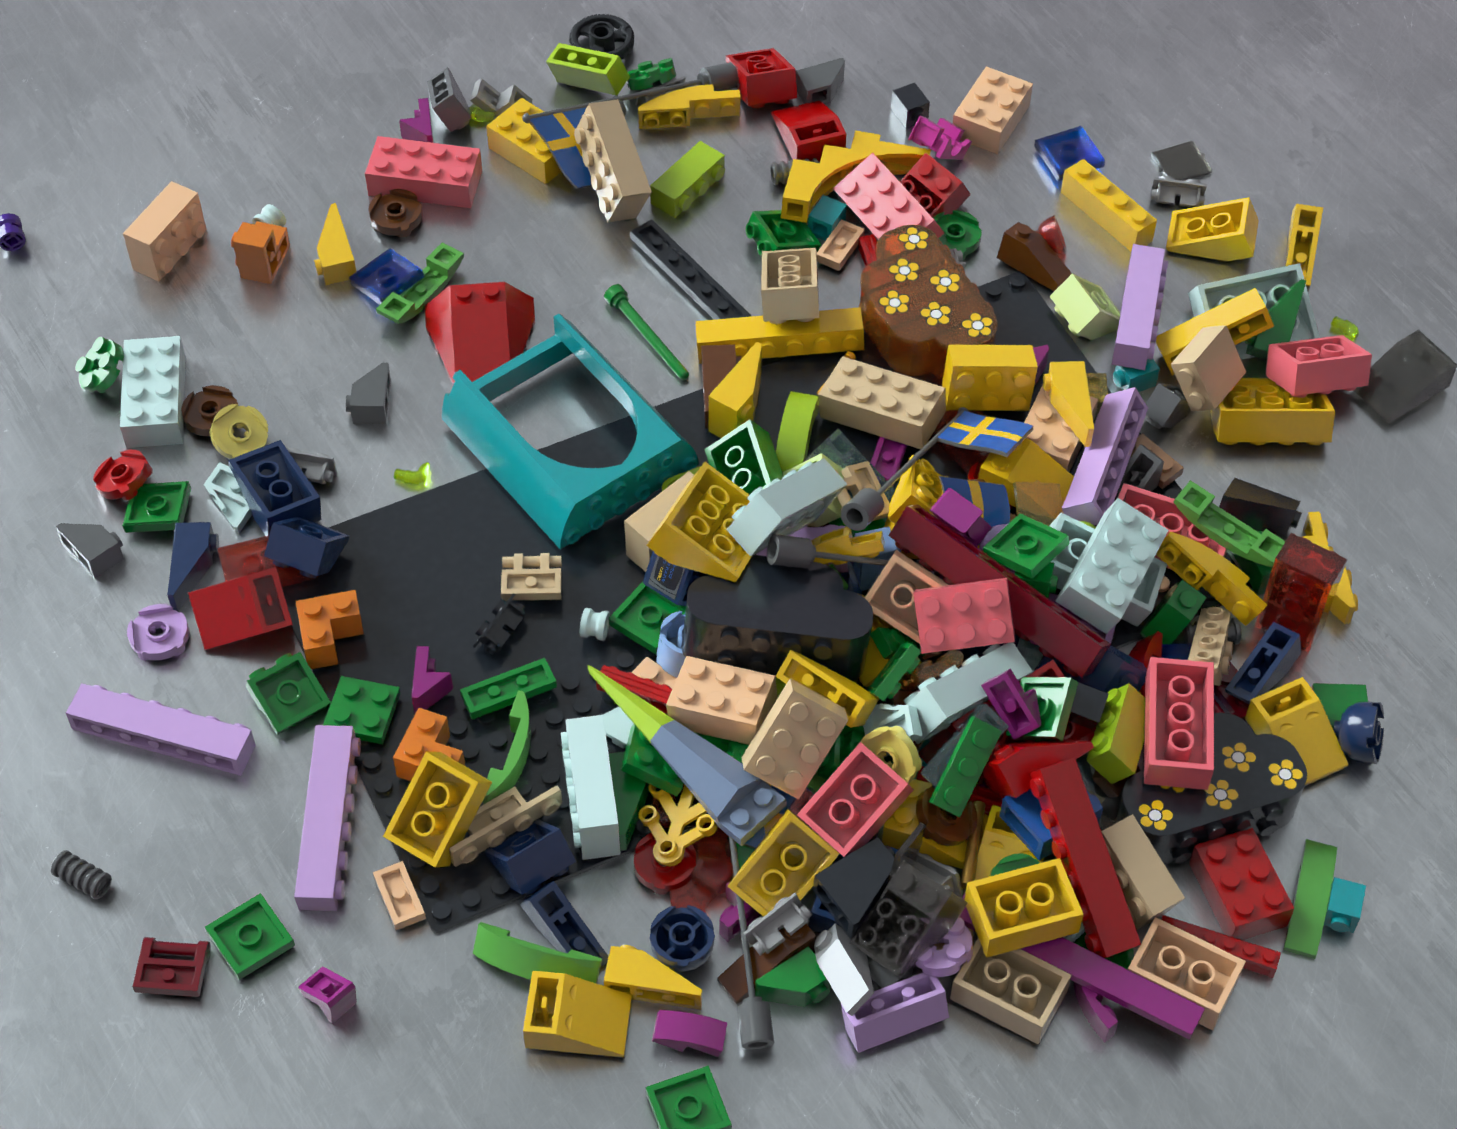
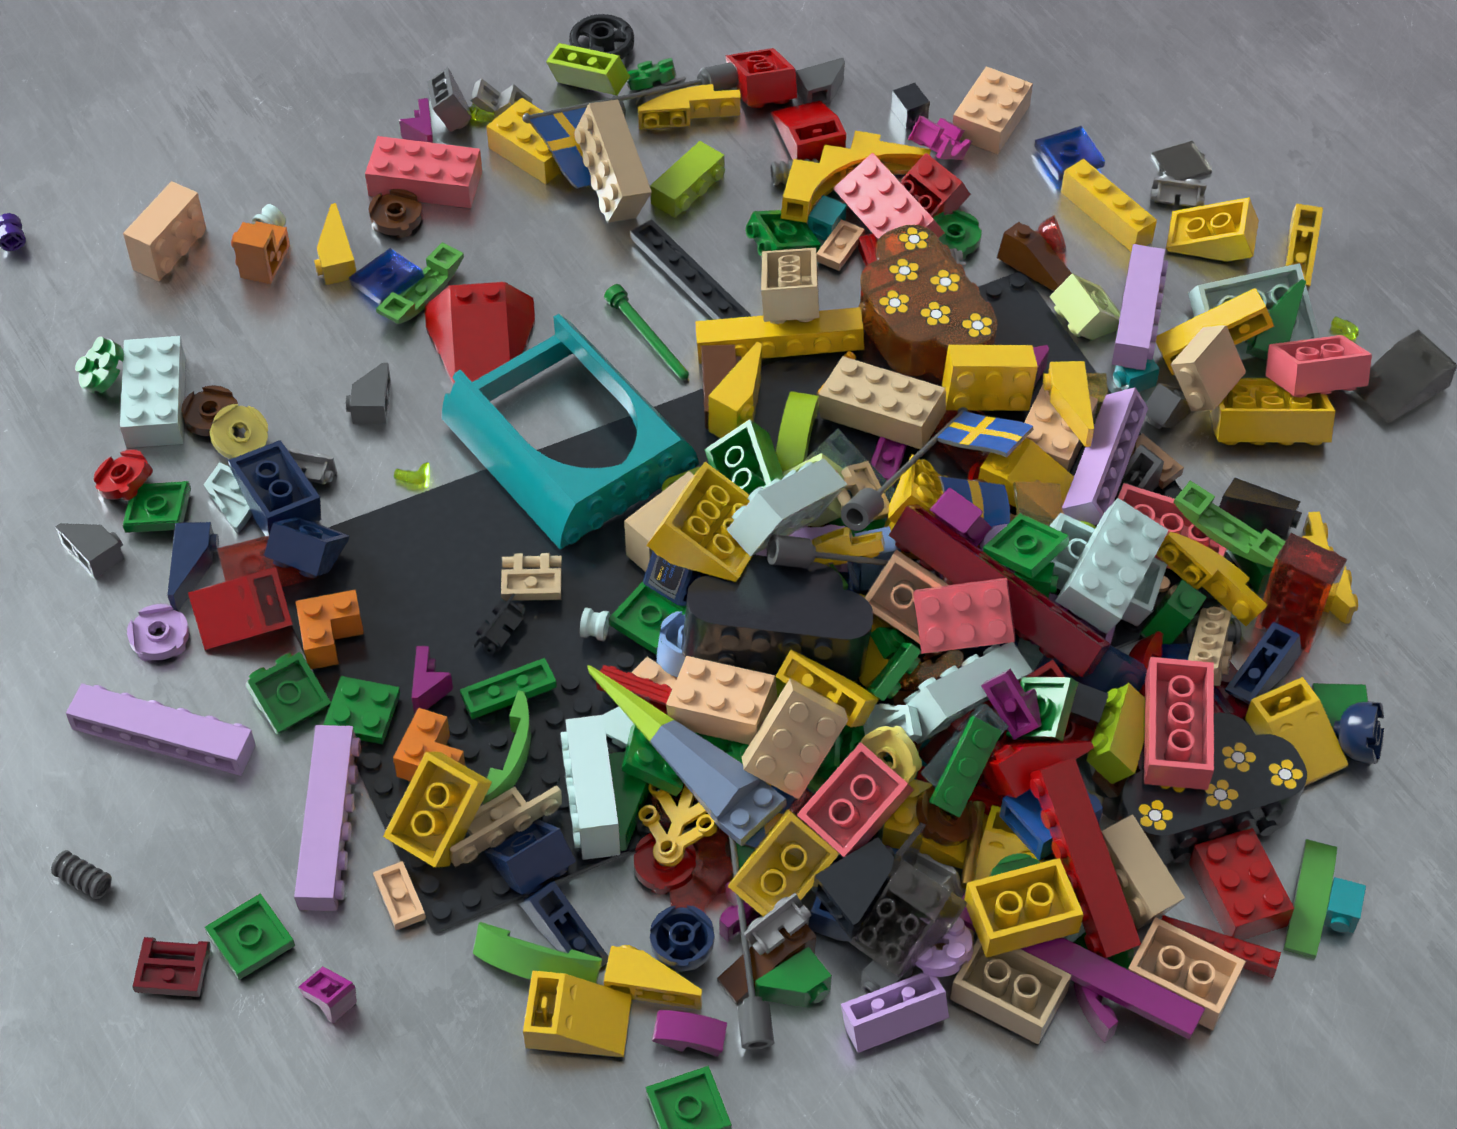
(844, 968): slope -> none

